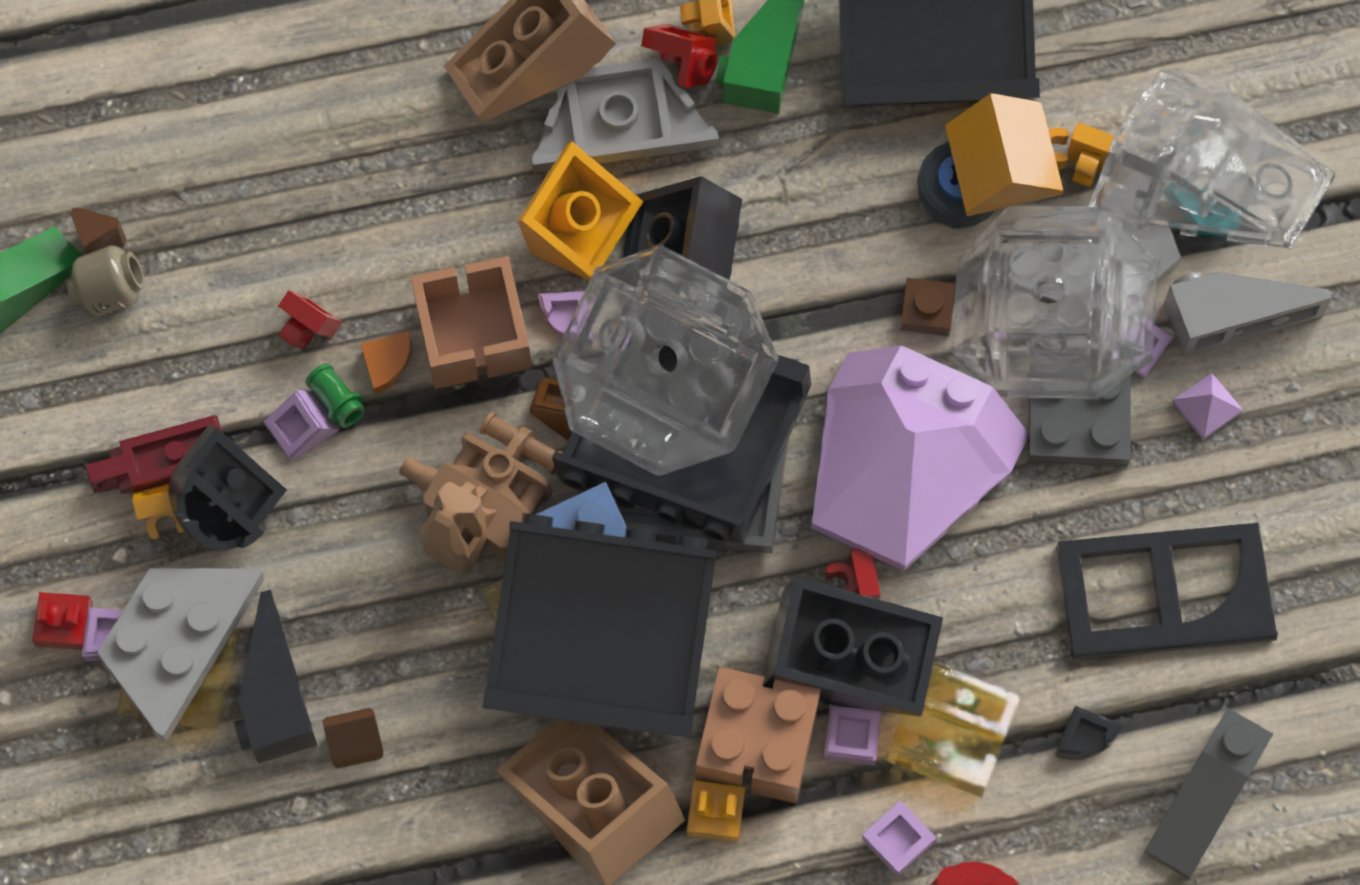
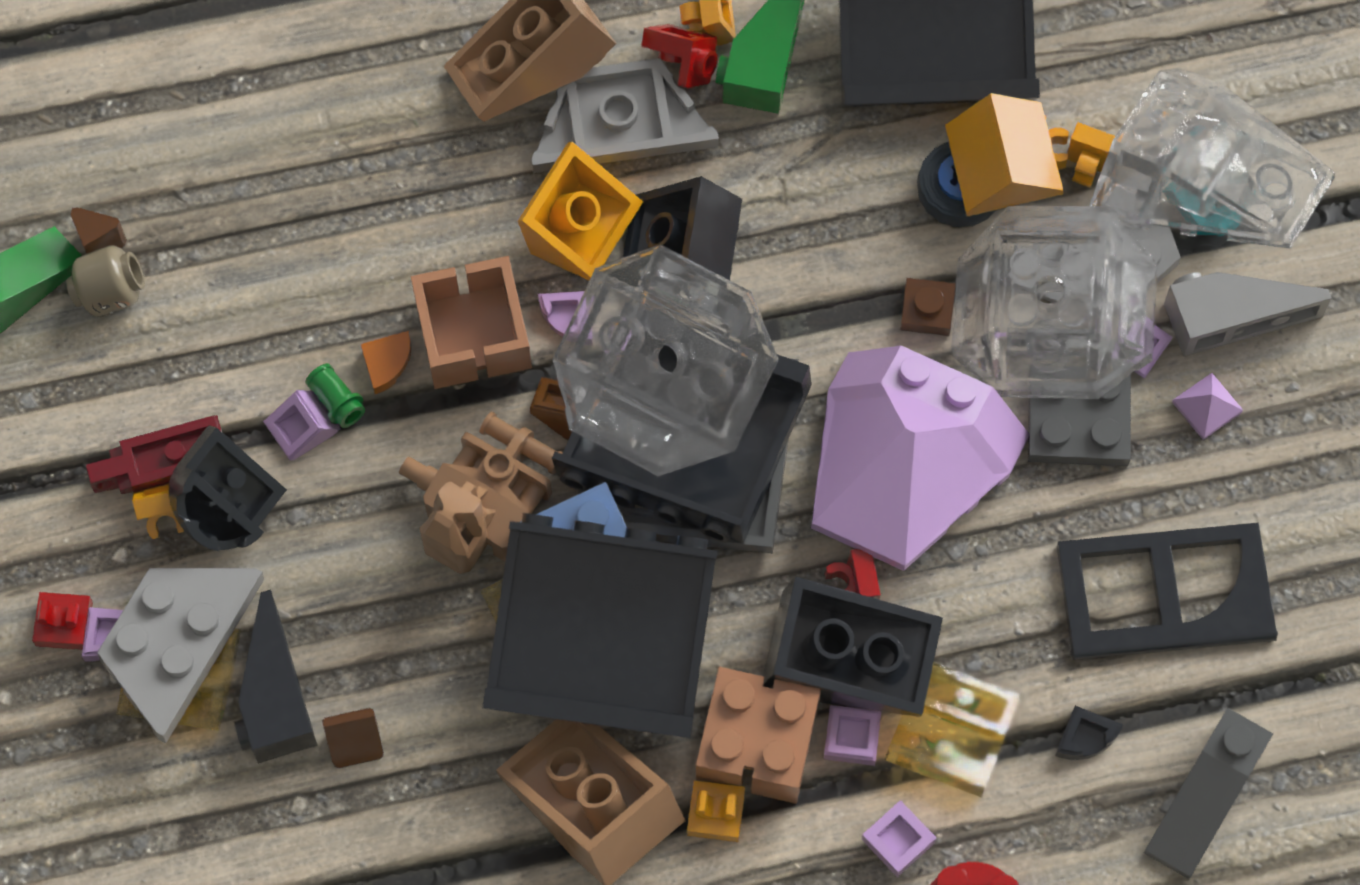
(306, 320): red tile -> none

